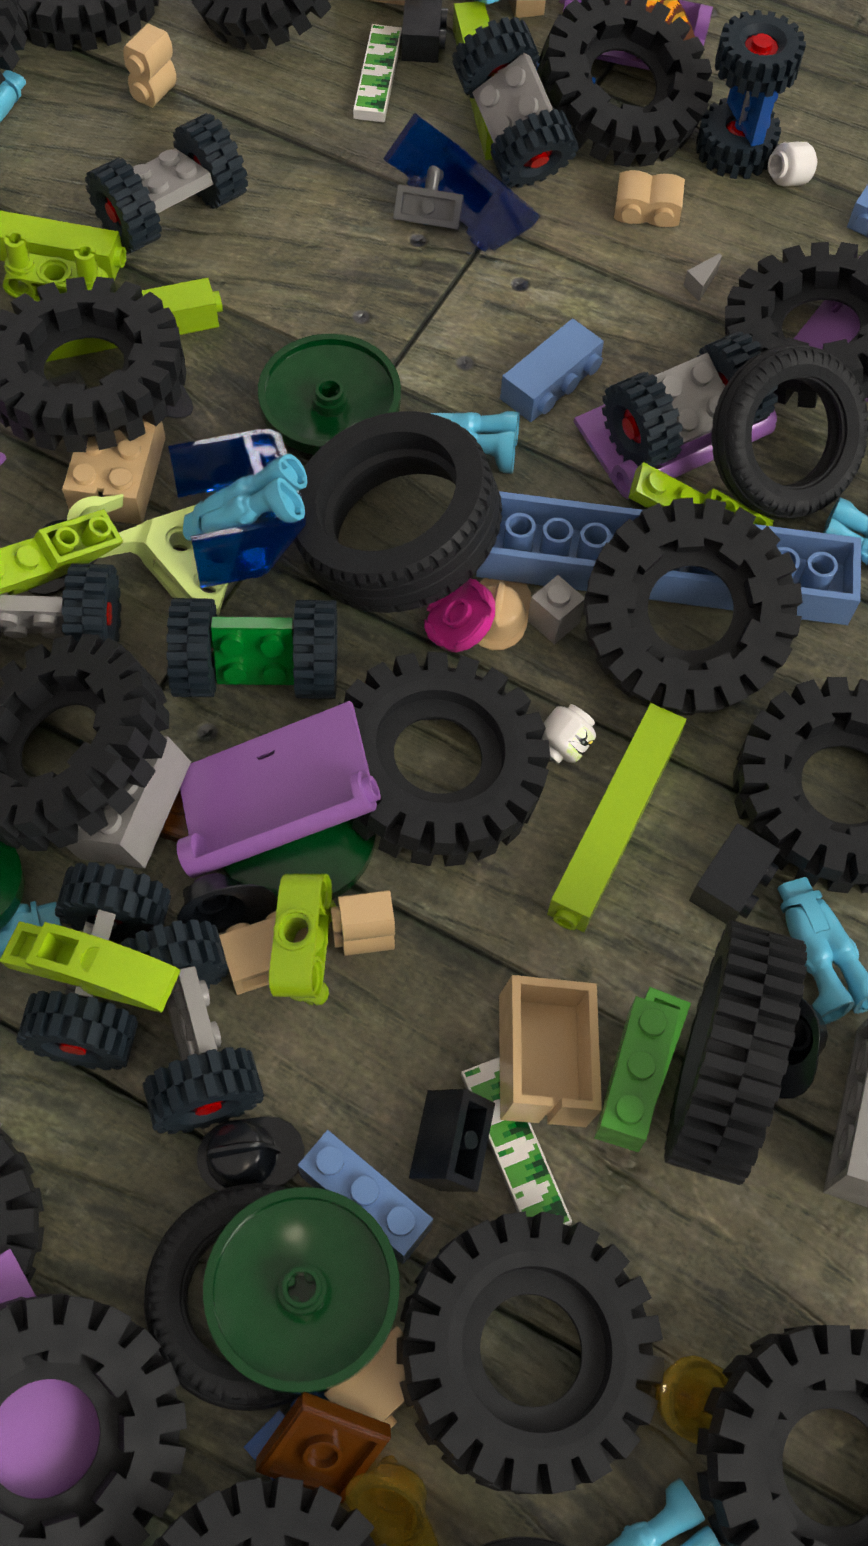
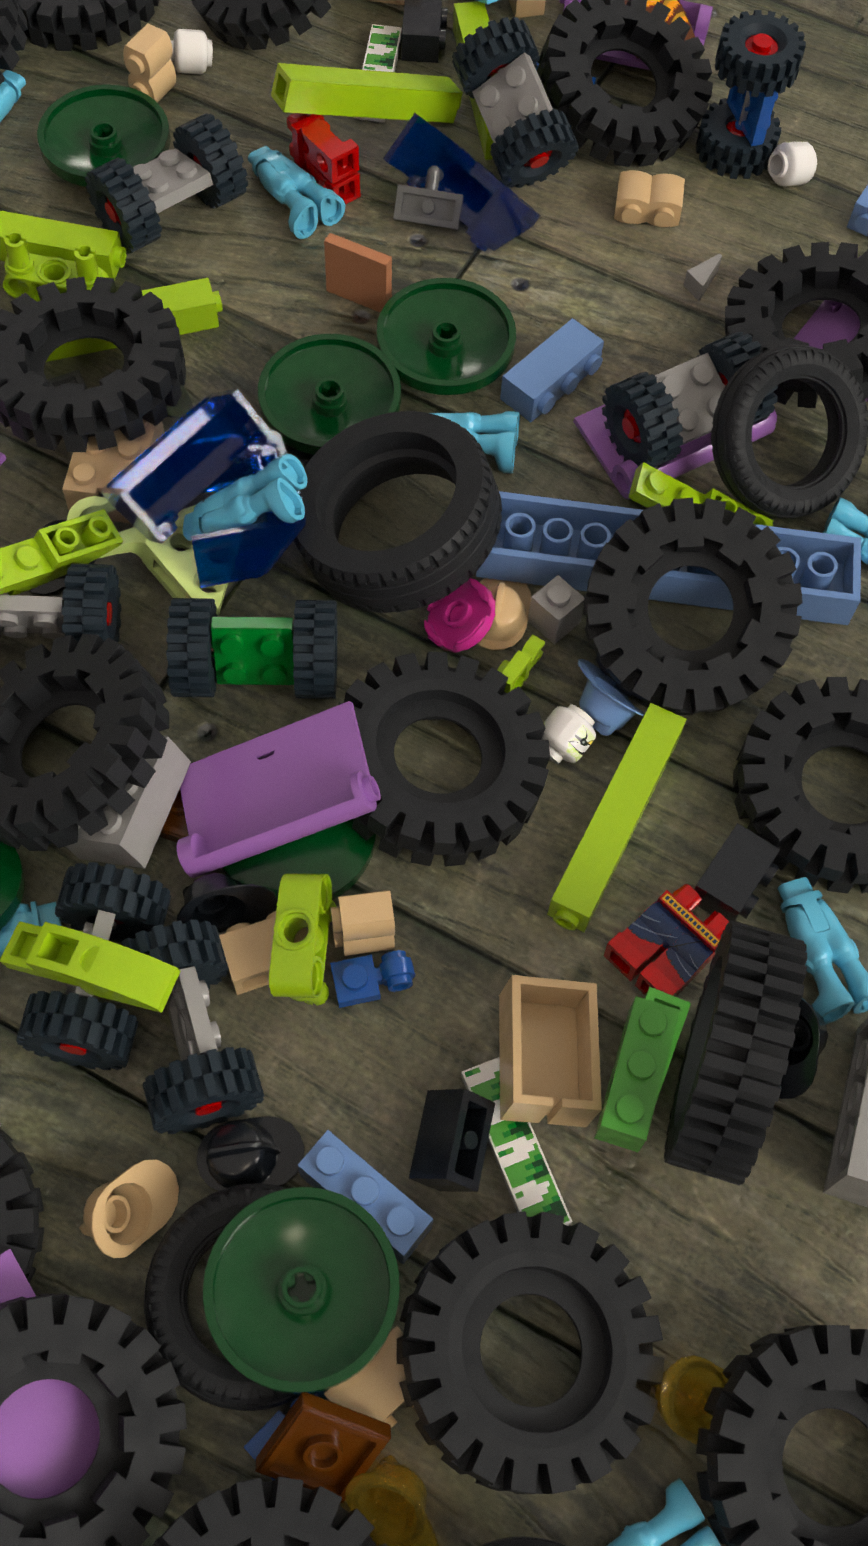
(98, 126): none -> dark green dish
(130, 1208): none -> tan piece
(186, 461): none -> clear blue windscreen
(191, 51): none -> white head
(289, 185): none -> medium azure piece
(324, 155): none -> red hips
(357, 272): none -> nougat tile
(358, 979): none -> blue plate
(364, 93): none -> lime brick
(447, 335): none -> dark green dish
(518, 668): none -> lime plate
(604, 701): none -> medium blue piece
(670, 929): none -> hips

